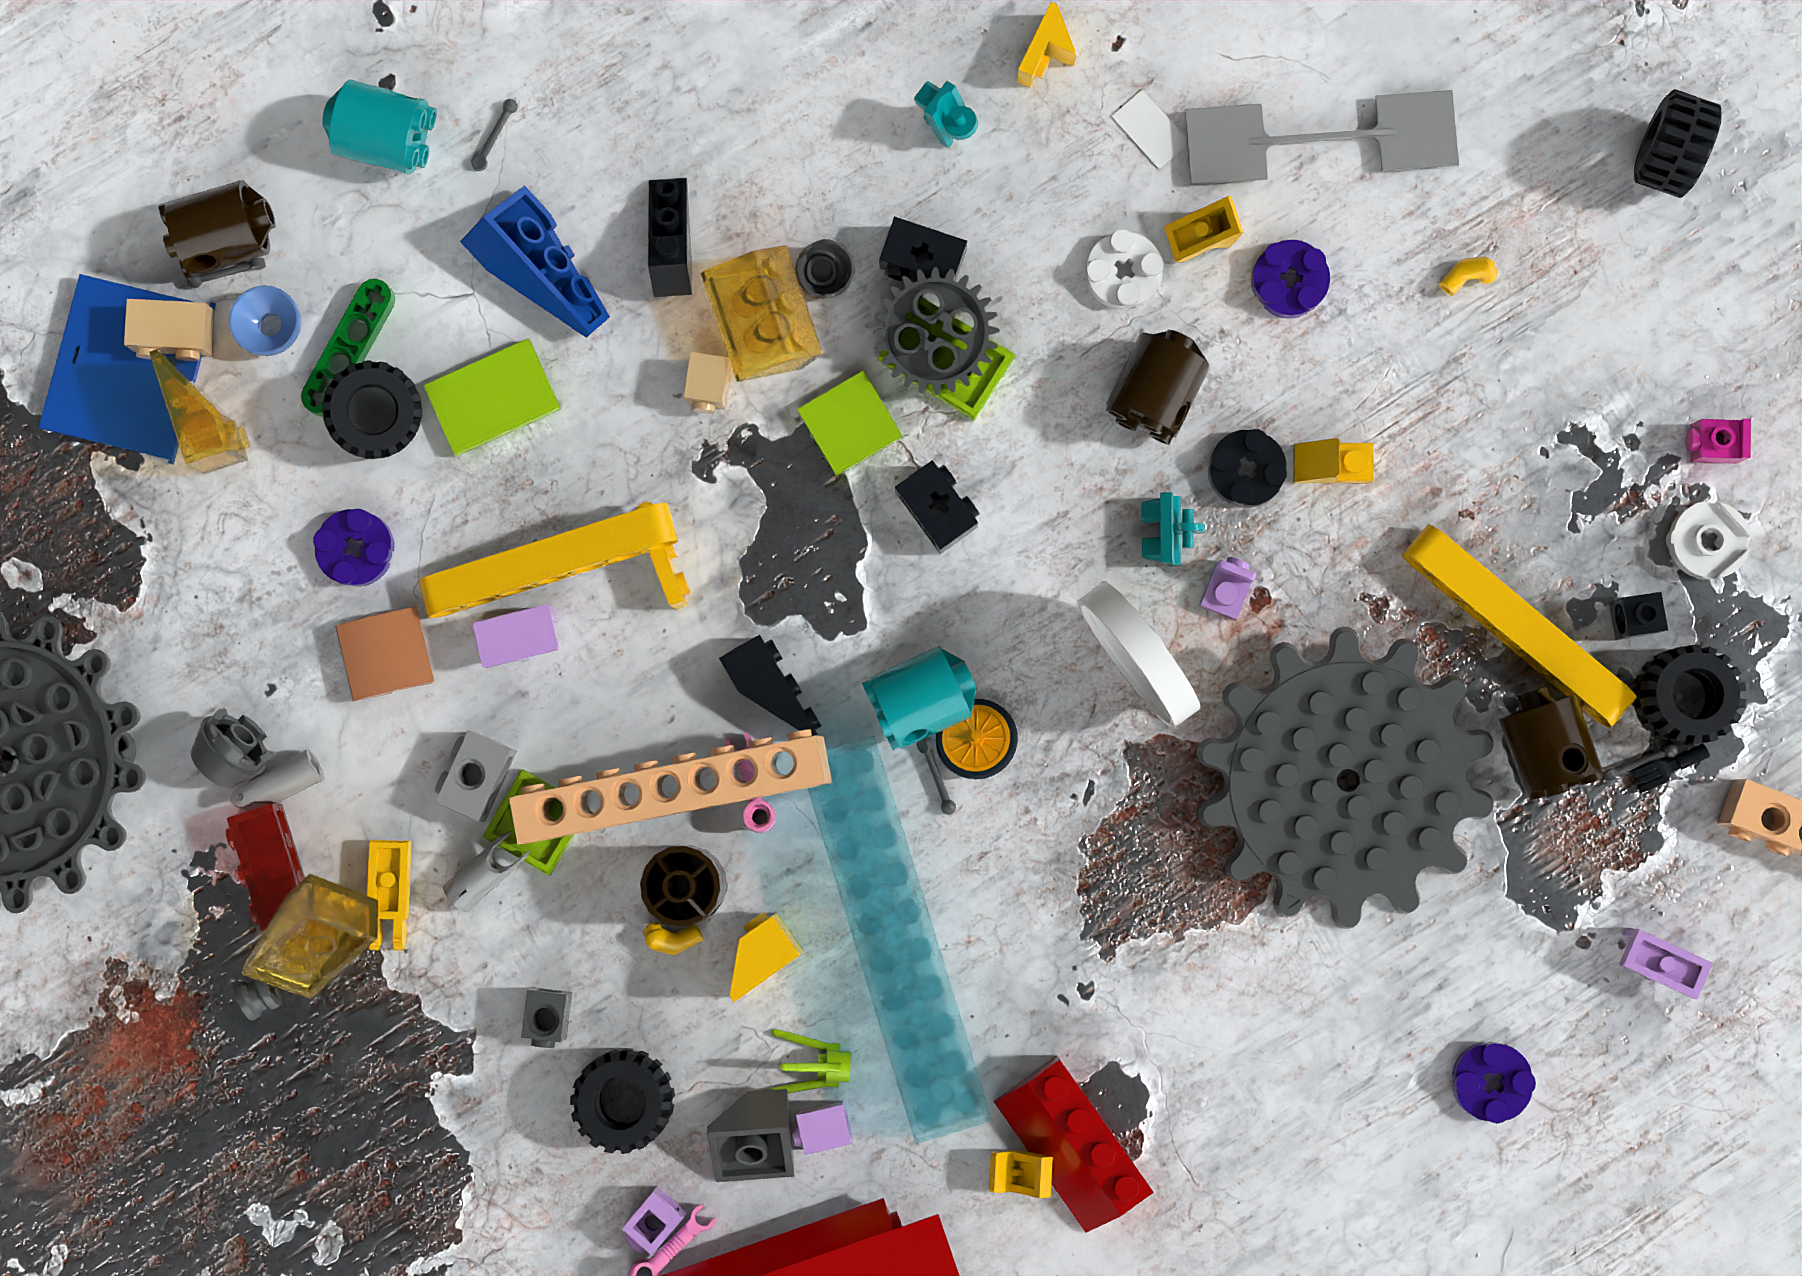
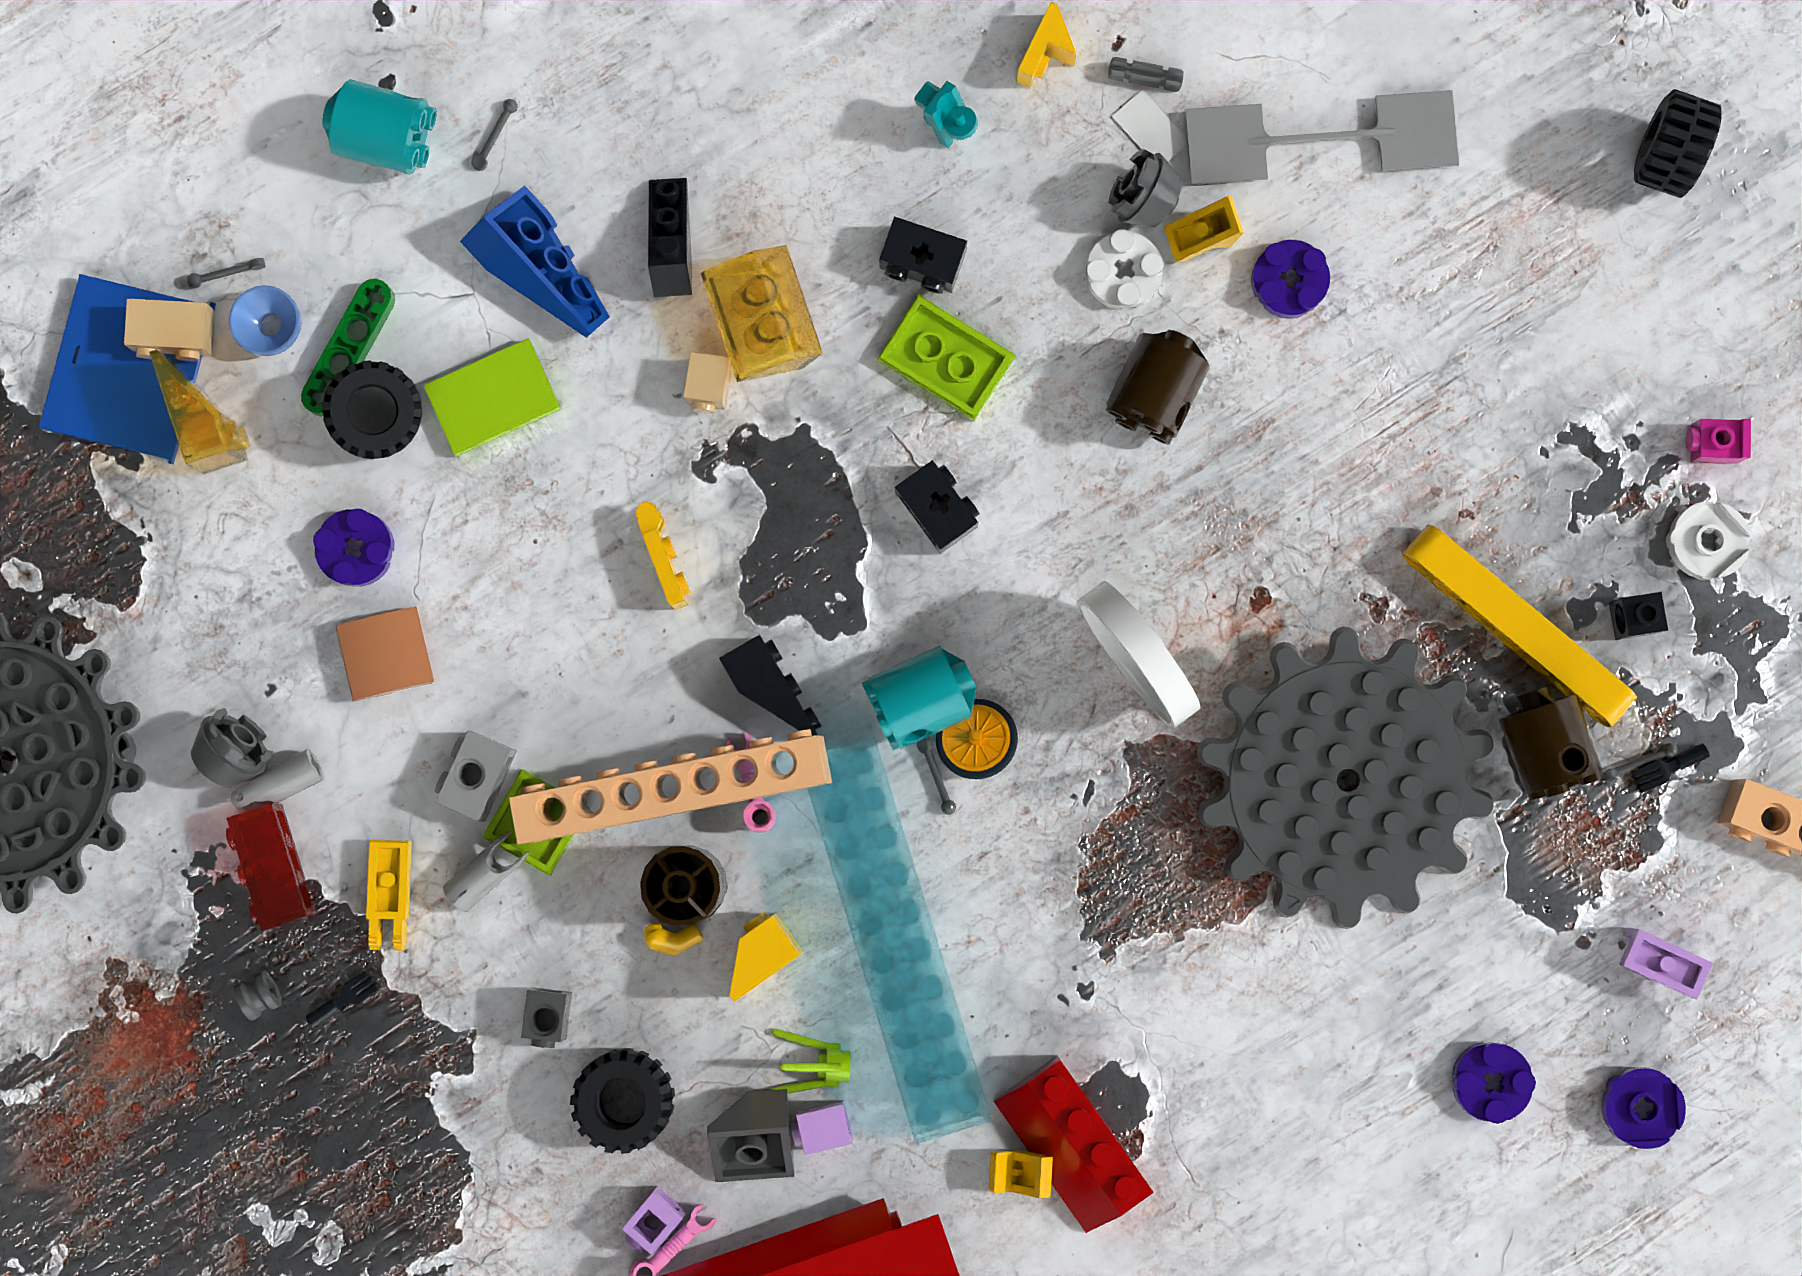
(217, 228): dark brown cylinder -> none
(313, 936): clear yellow slope -> none
(353, 993): none -> black piece
(516, 636): lavender panel -> none
(548, 560): yellow beam -> none
(825, 269): dark grey hair -> none
(850, 423): lime tile -> none
(919, 362): dark grey gear -> none
(1145, 74): none -> dark grey axle
(1147, 190): none -> dark grey cone
(1167, 512): teal hips -> none
(1228, 587): lavender bracket -> none
(1252, 446): black plate -> none
(1333, 462): yellow slope -> none
(1469, 268): yellow arm -> none
(1660, 1123): none -> dark purple plate
(1720, 689): black tyre -> none

